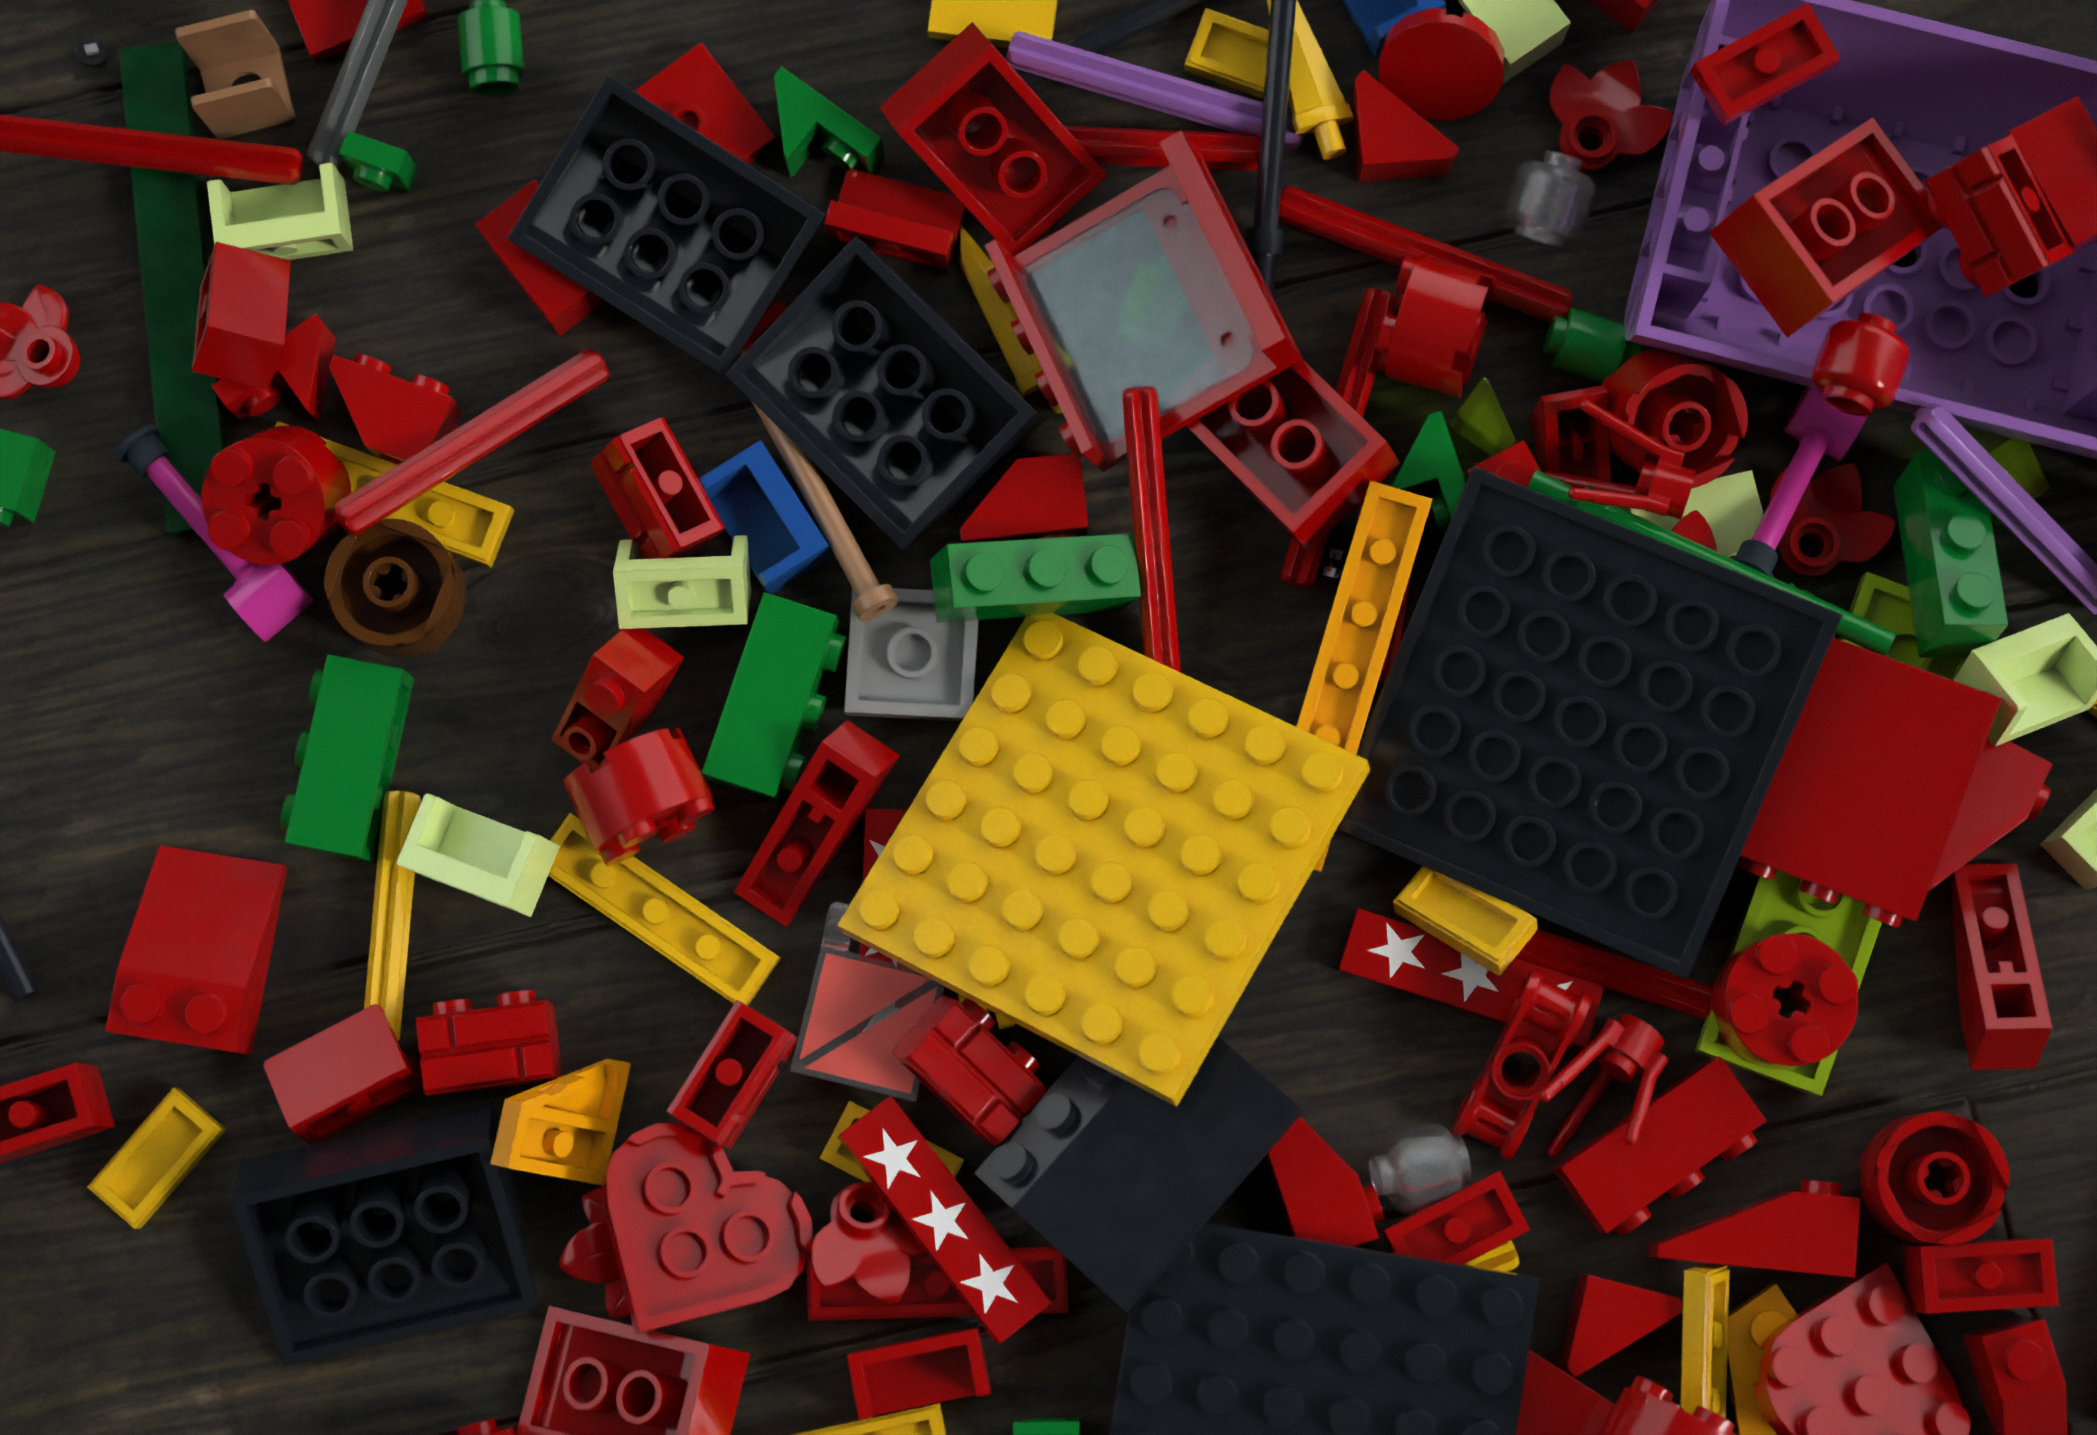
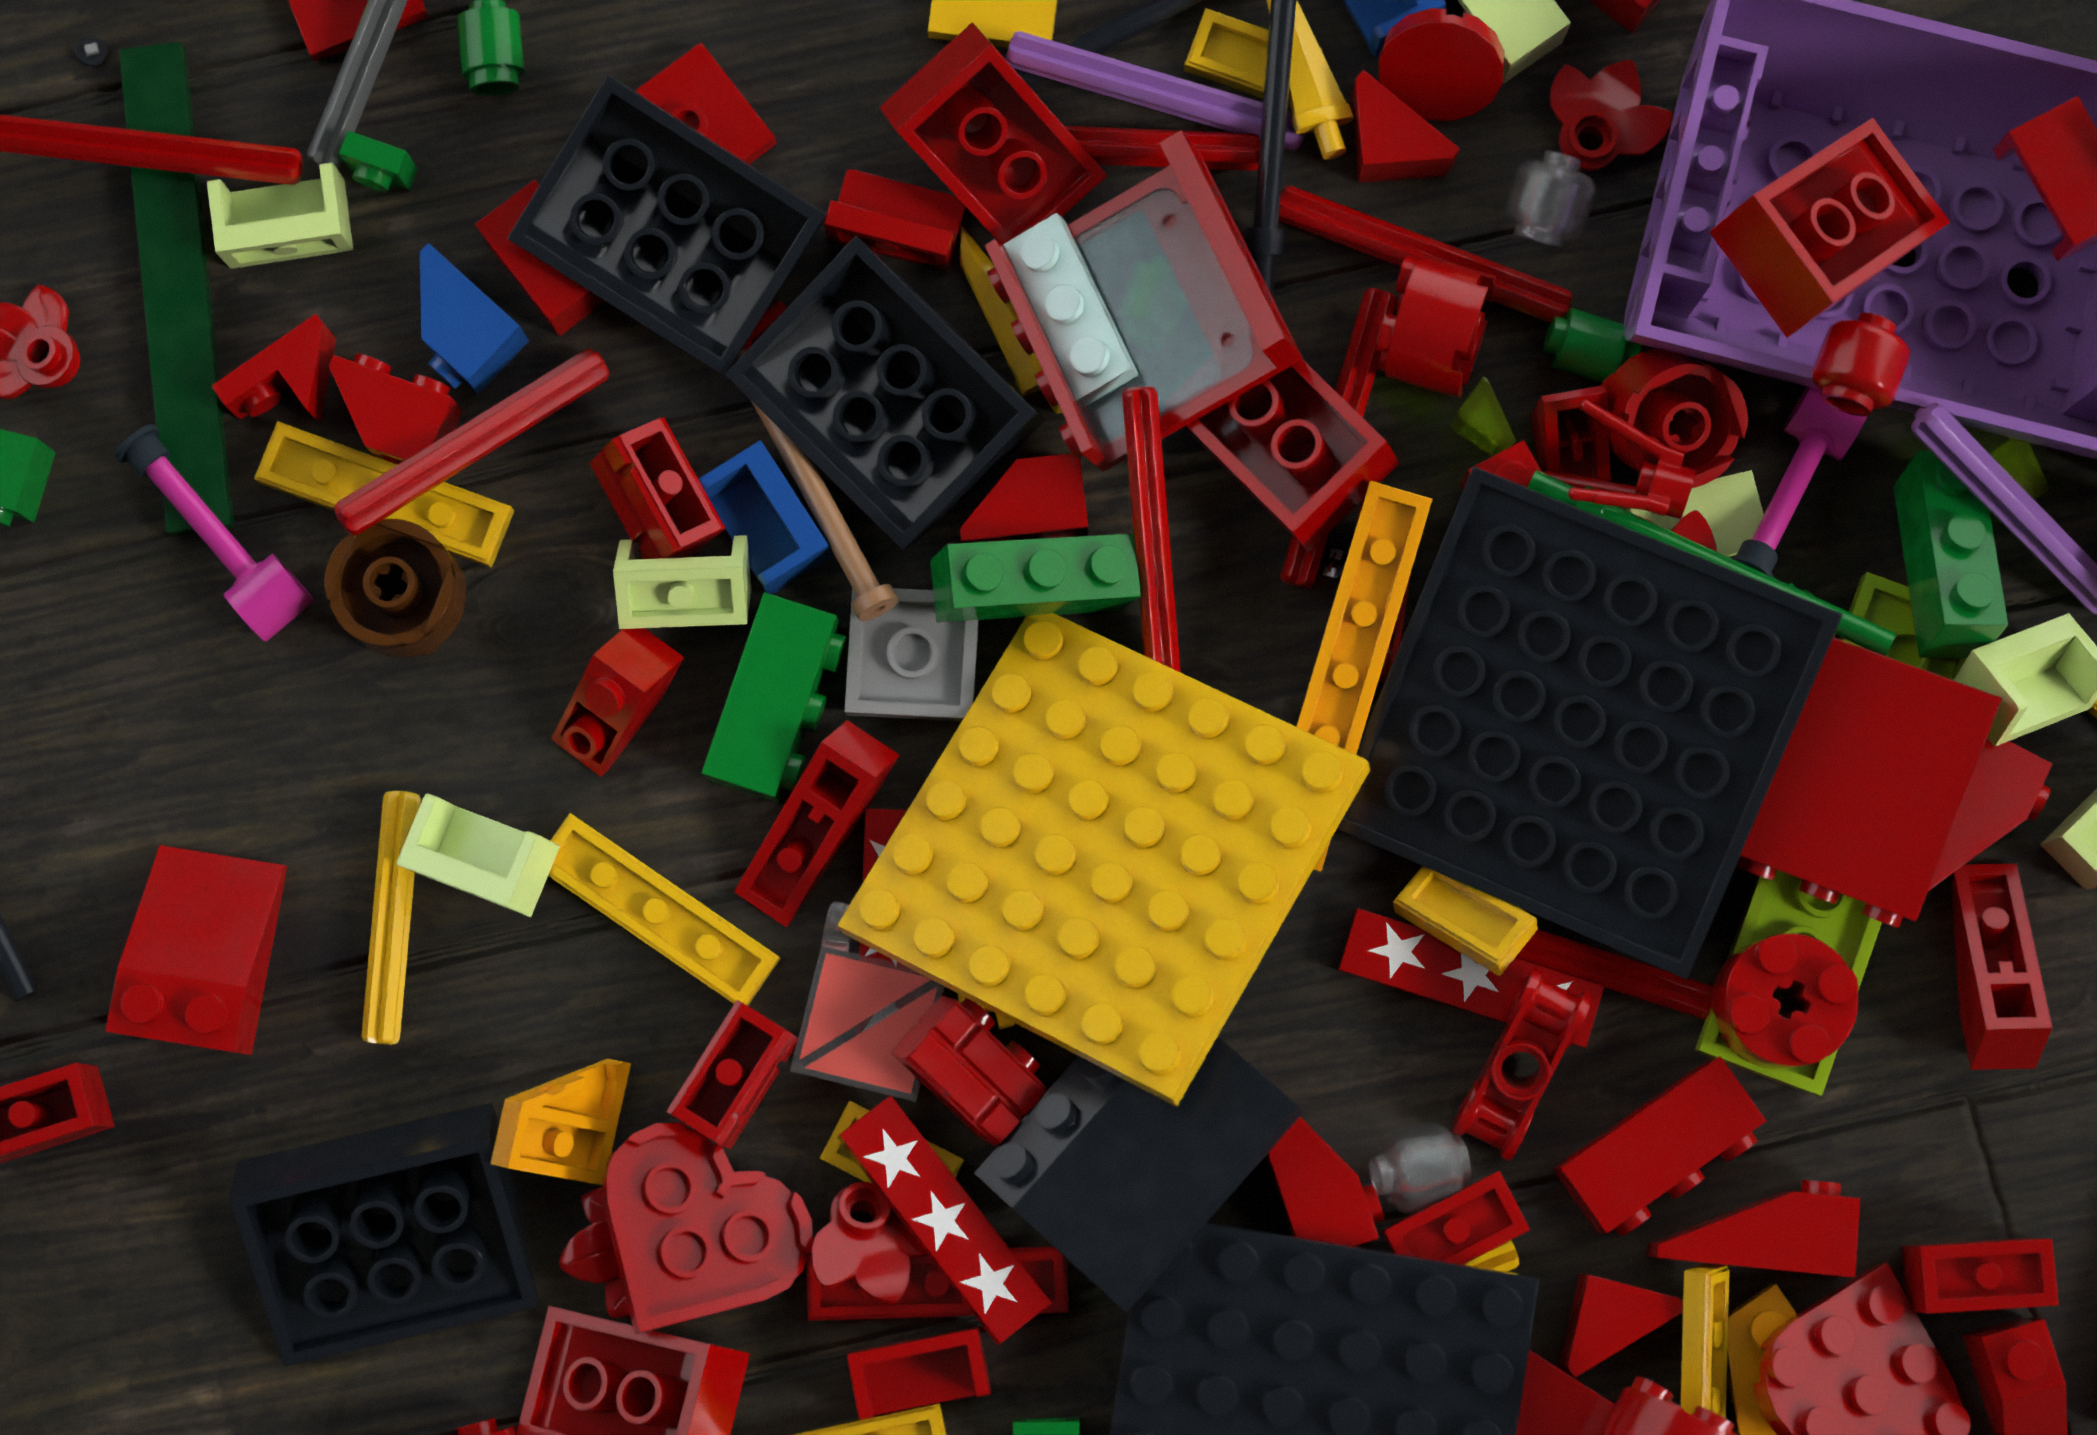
(156, 1158): yellow tile -> none
(224, 52): medium nougat piece -> none
(241, 316): red panel -> none
(245, 490): red brick -> none
(342, 1075): red panel -> none
(347, 758): green brick -> none
(463, 326): none -> blue slope
(488, 1046): red brick -> none
(639, 793): red brick -> none
(812, 118): green slope -> none
(1070, 309): none -> light aqua plate
(1434, 468): green slope -> none
(1627, 1051): red plant -> none
(1765, 64): red plate -> none
(1833, 518): red plate -> none
(1966, 1195): red brick -> none
(1996, 217): red brick -> none

